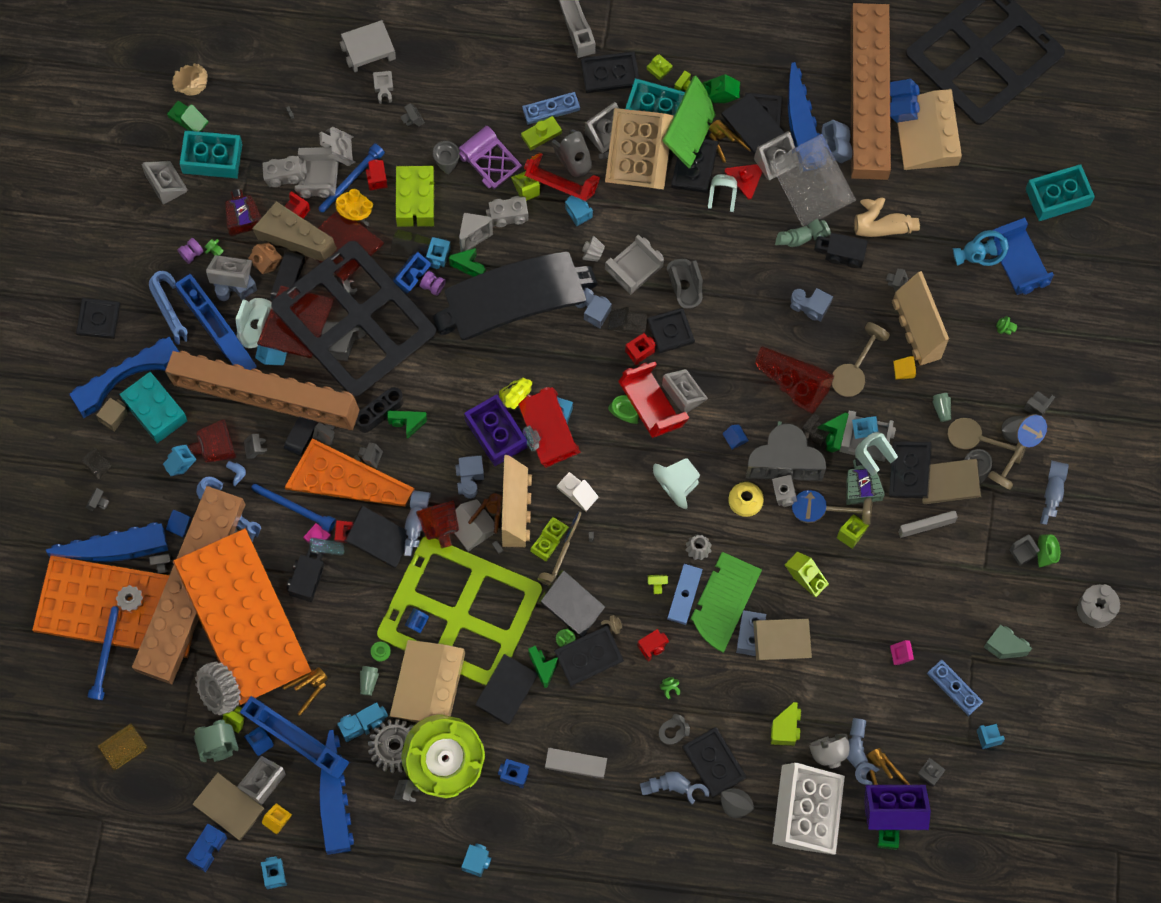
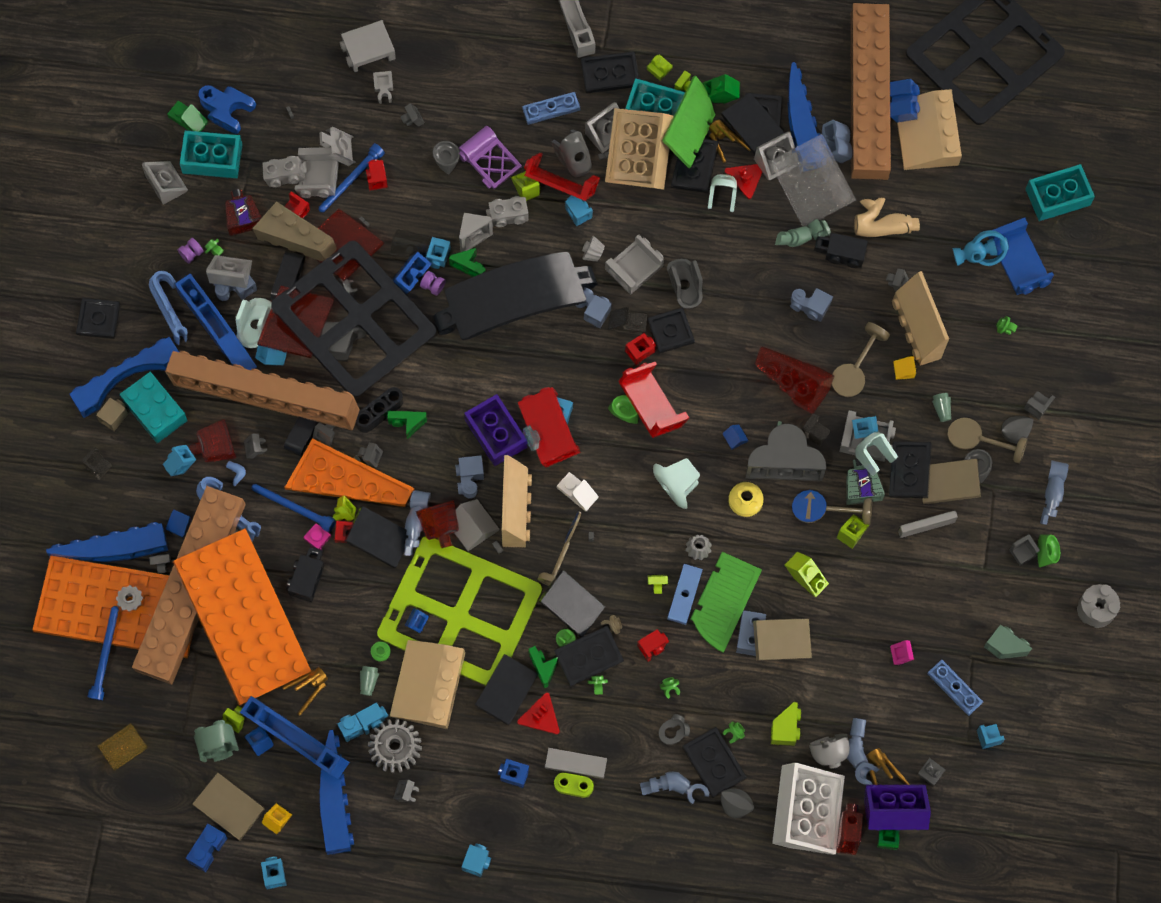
(96, 500): dark grey tile -> none
(190, 79): tan hair -> none
(217, 688): light grey gear -> none
(223, 104): none -> blue piece
(262, 780): light grey slope -> none
(265, 257): medium nougat brick -> none
(326, 546): clear light blue piece -> none
(344, 510): none -> lime tile
(353, 205): yellow dish -> none
(414, 195): lime piece -> none
(447, 774): lime piece -> none
(494, 505): reddish brown plant -> none
(515, 392): neon yellow rock -> none
(541, 133): lime tile -> none
(541, 716): none -> red piece
(549, 539): lime slope -> none
(573, 786): none -> lime plate
(598, 681): none -> bright green plate
(683, 390): light grey slope -> none
(737, 731): none -> bright green plate
(784, 490): light grey brick -> none
(836, 428): green slope -> none
(849, 830): none -> clear red torso
(1029, 434): piece -> none

